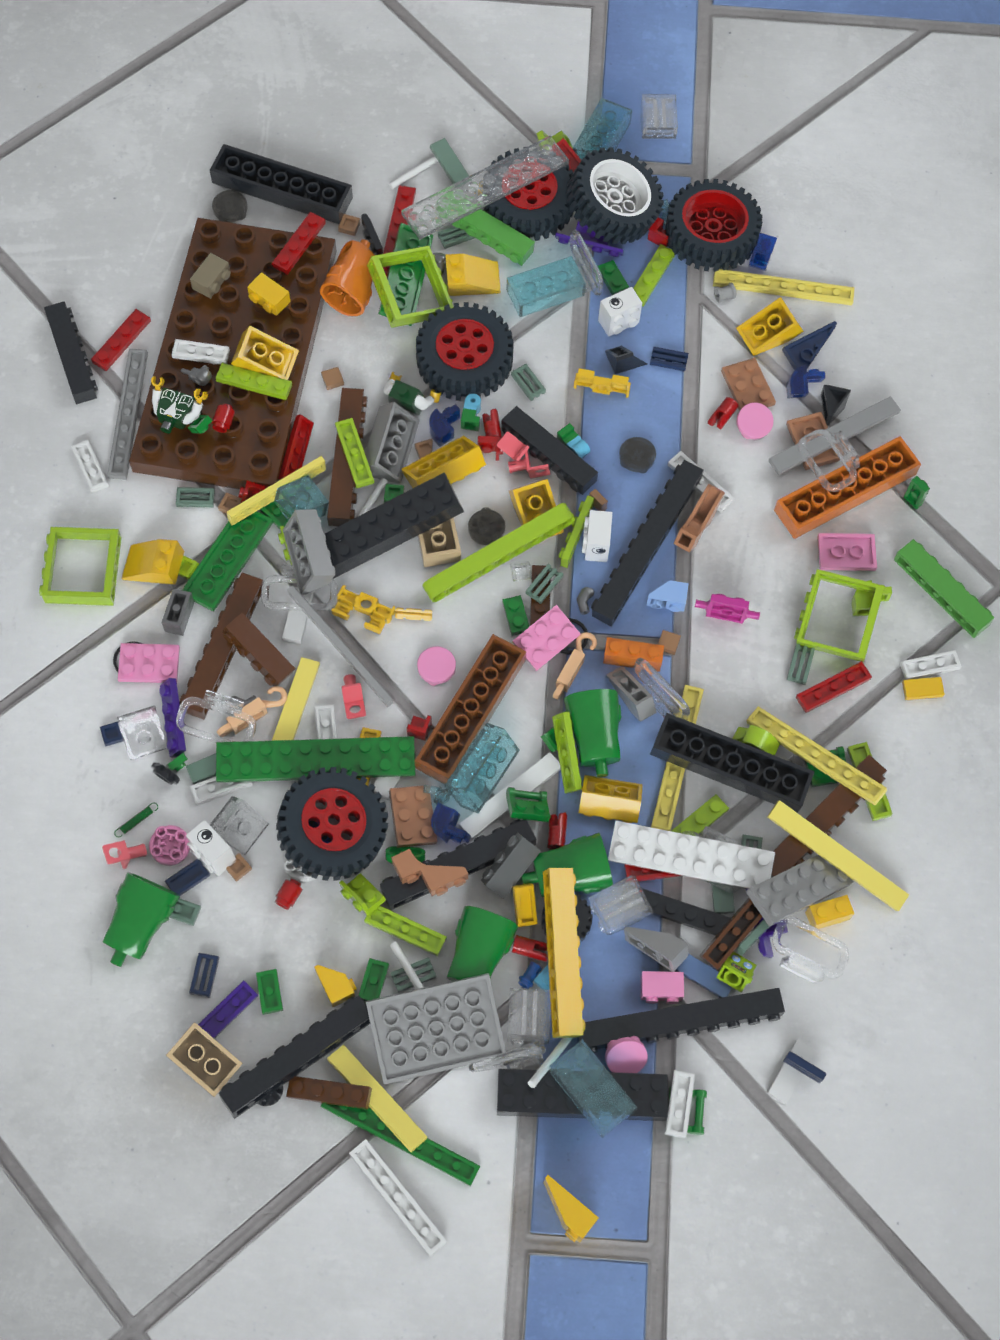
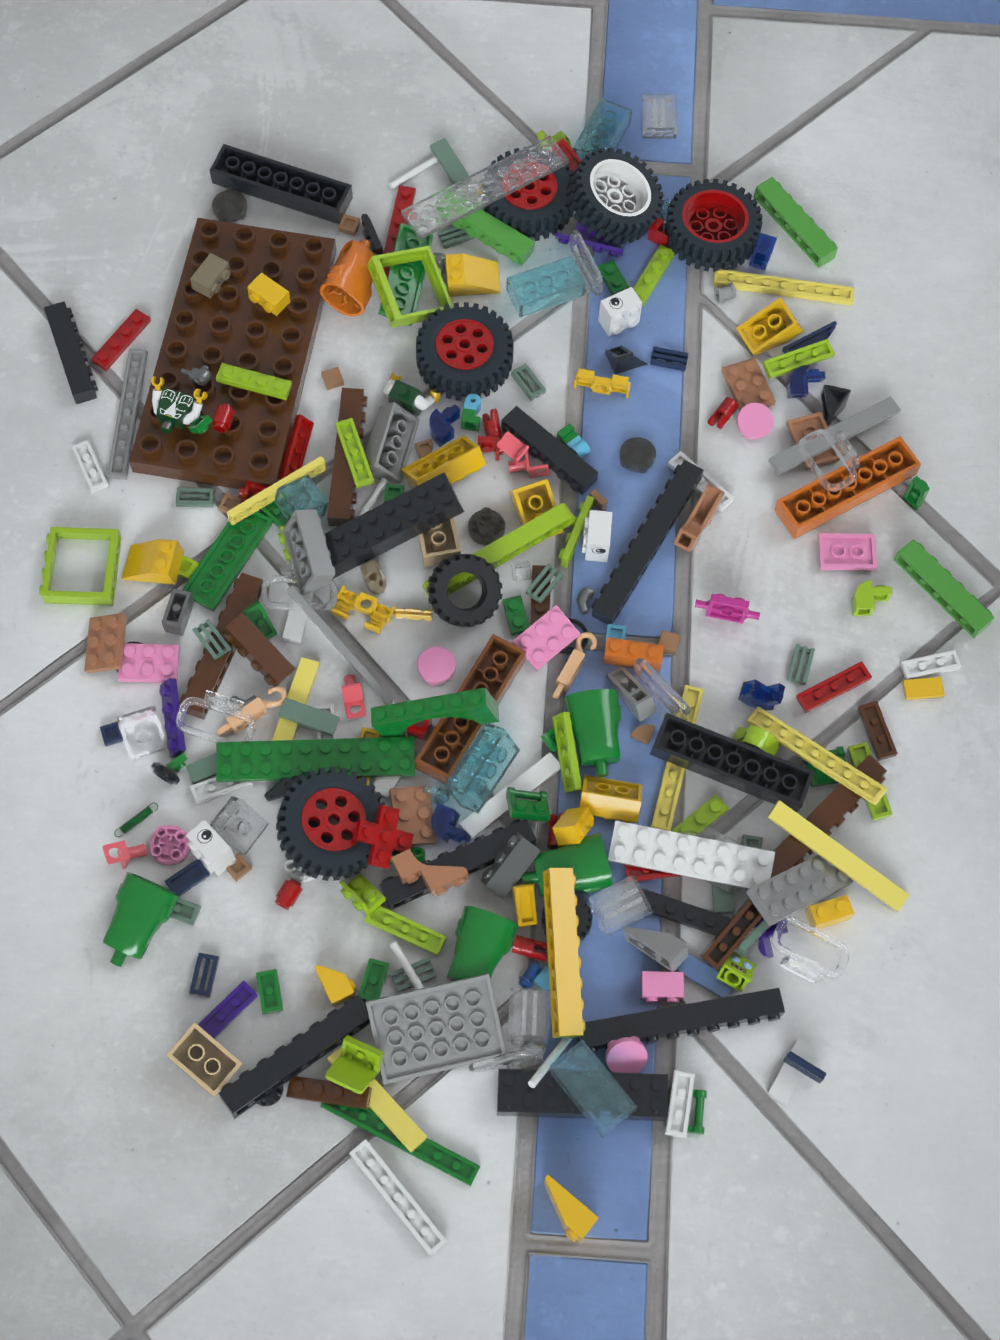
(105, 643): none -> nougat plate
(200, 352): white tile -> none
(202, 627): none -> sand green tile
(260, 619): none -> green plate
(264, 354): yellow slope -> none
(280, 789): none -> black piece
(298, 243): red plate -> none
(309, 716): none -> sand green tile
(355, 1065): none -> lime bracket
(374, 577): none -> dark tan rock
(383, 836): none -> red plate
(472, 704): none -> green arch
(489, 597): none -> black tyre
(573, 826): none -> yellow brick
(616, 631): none -> medium azure plate
(643, 733): none -> medium nougat tile
(669, 596): light blue slope -> none
(757, 694): none -> clear blue brick
(792, 360): none -> lime plate
(795, 222): none -> bright green brick
(846, 581): lime window -> none
(877, 731): none -> reddish brown plate

